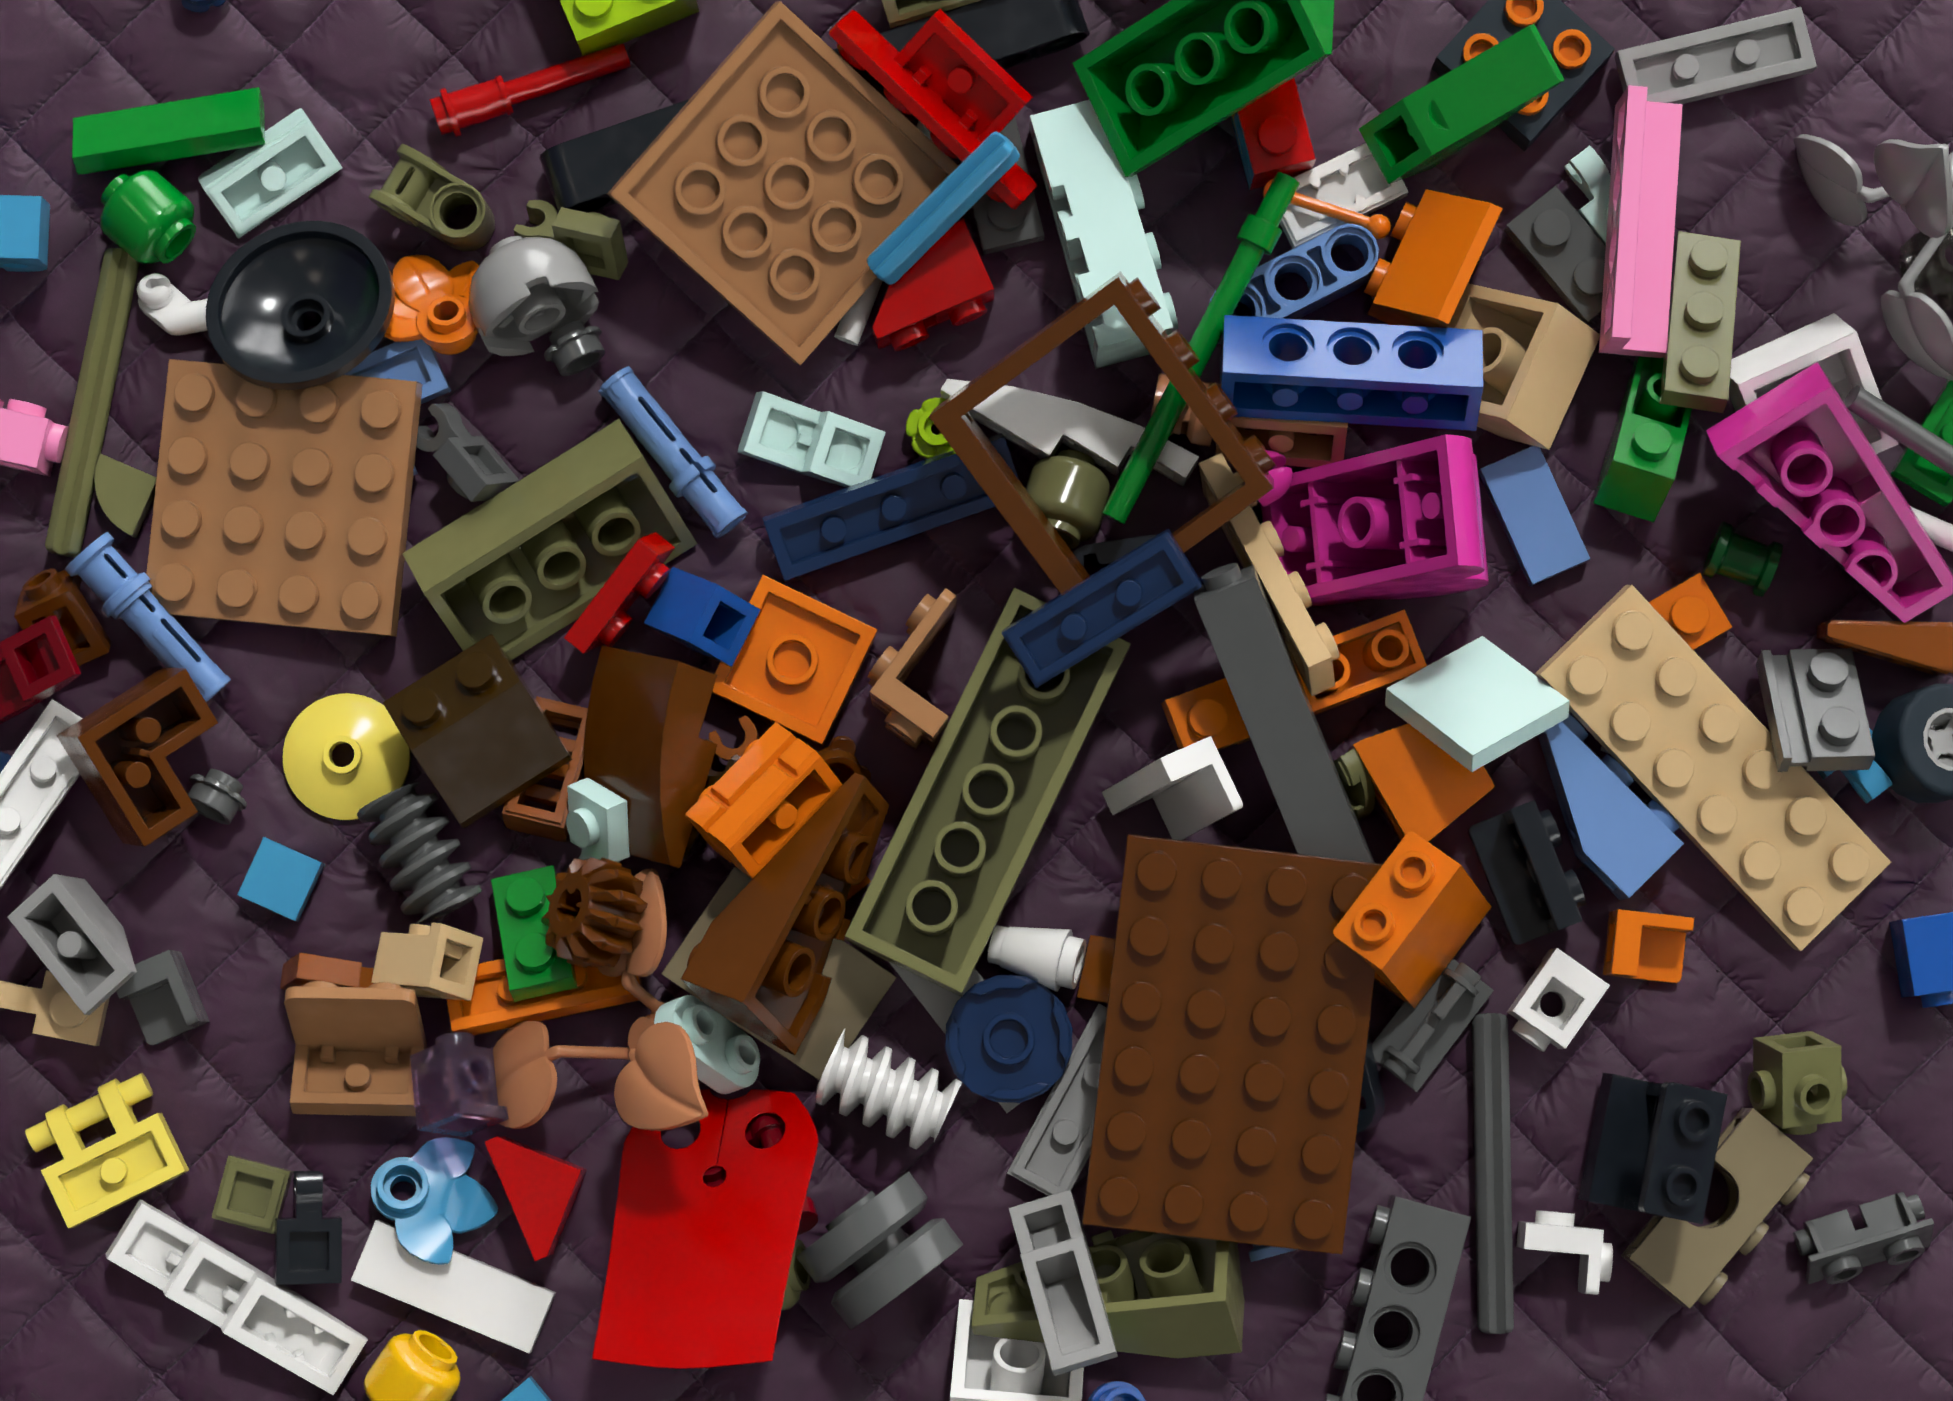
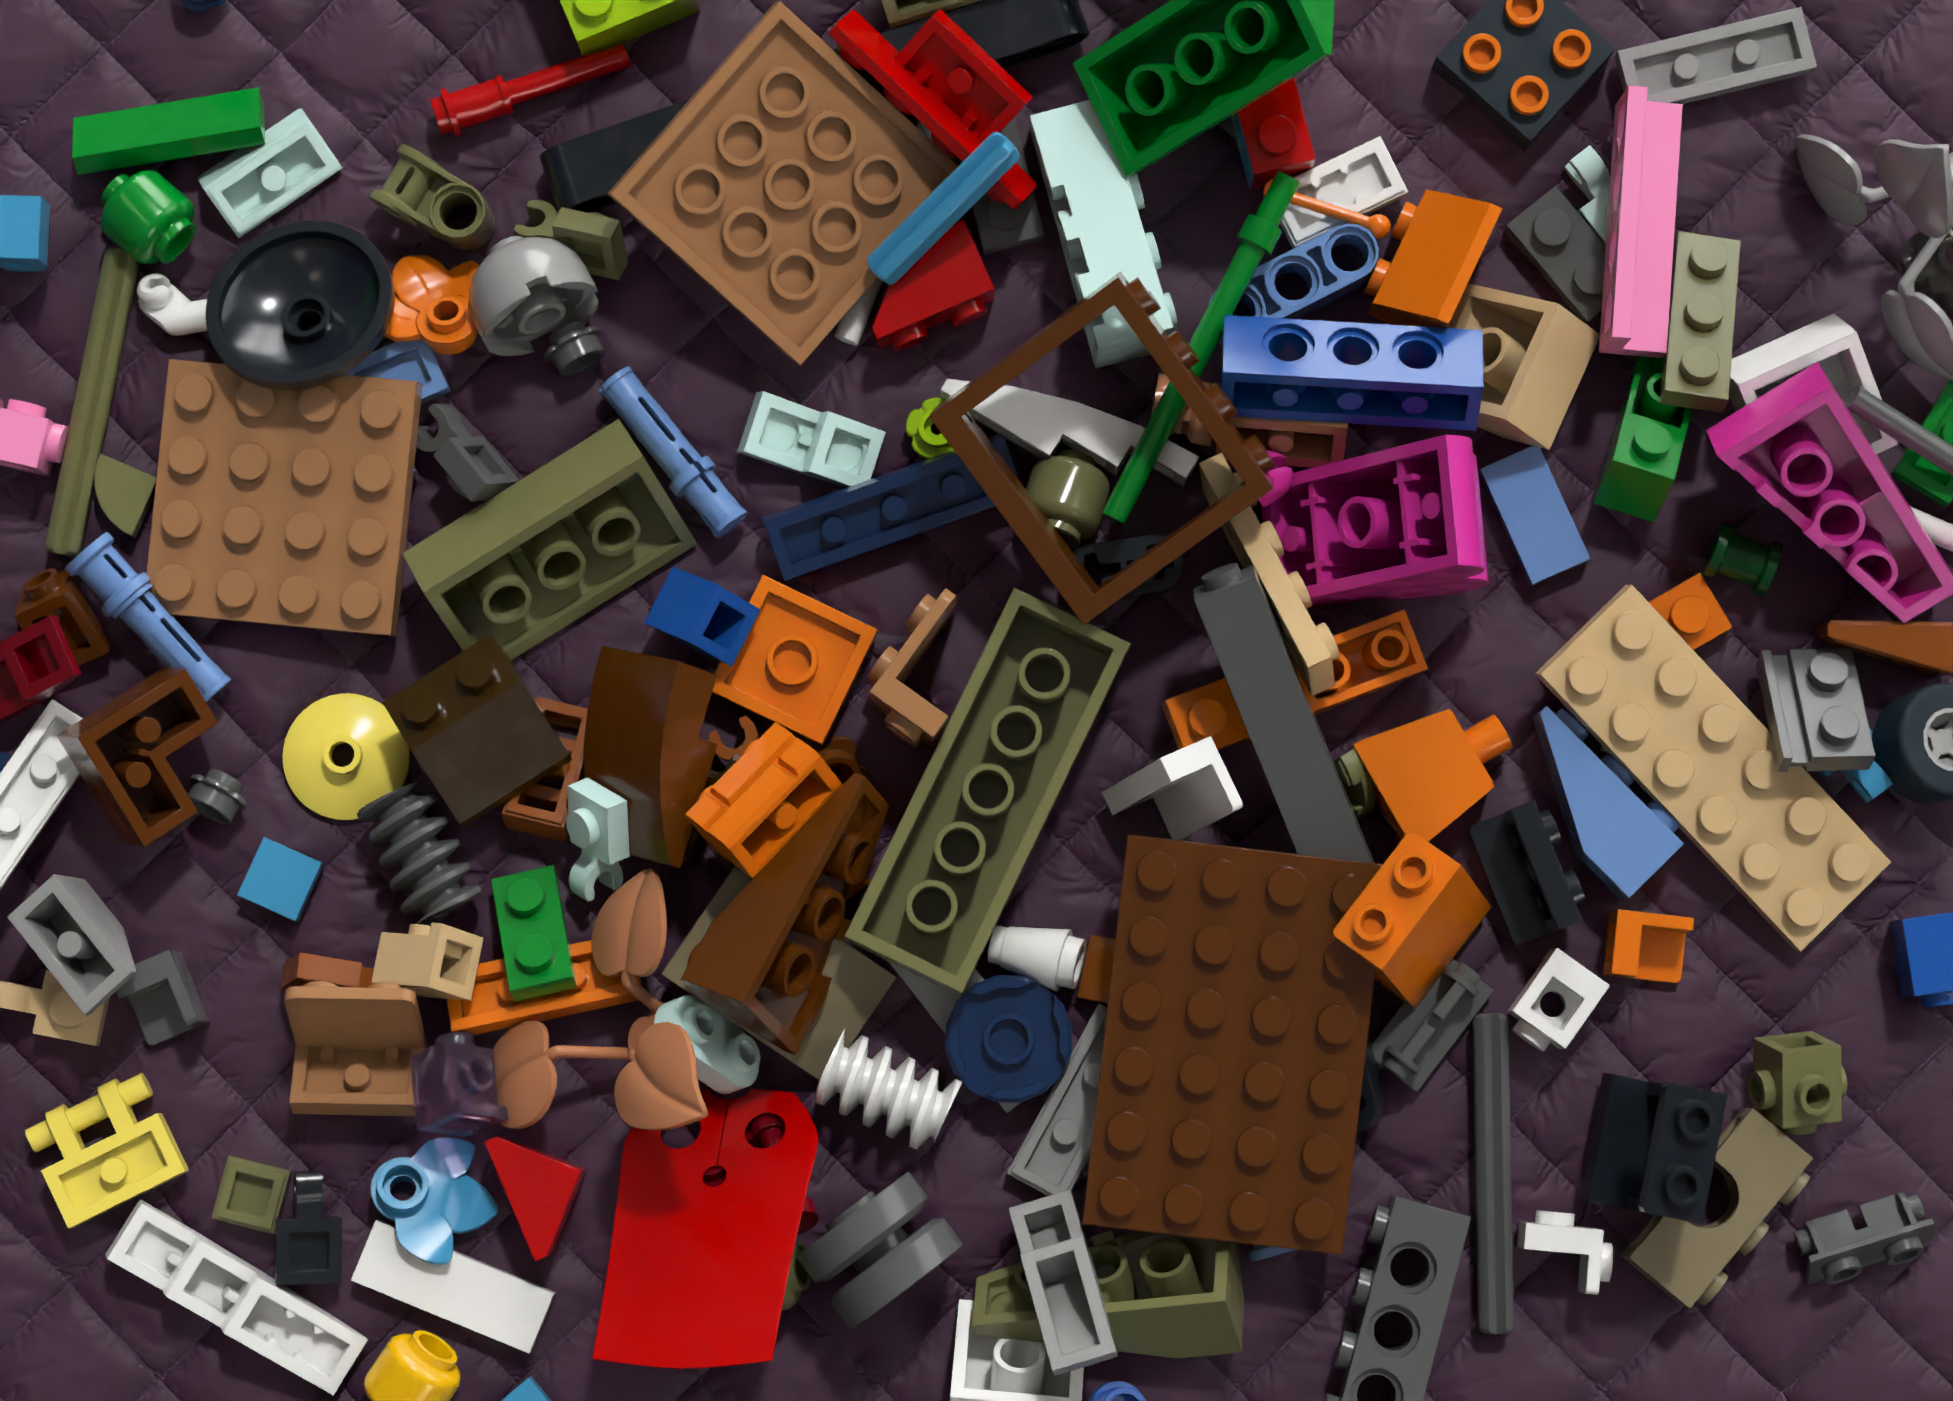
(594, 912): reddish brown gear -> none
(637, 574): red plate -> none
(1102, 608): dark blue tile -> none
(1461, 105): green slope -> none
(1477, 703): light aqua tile -> none

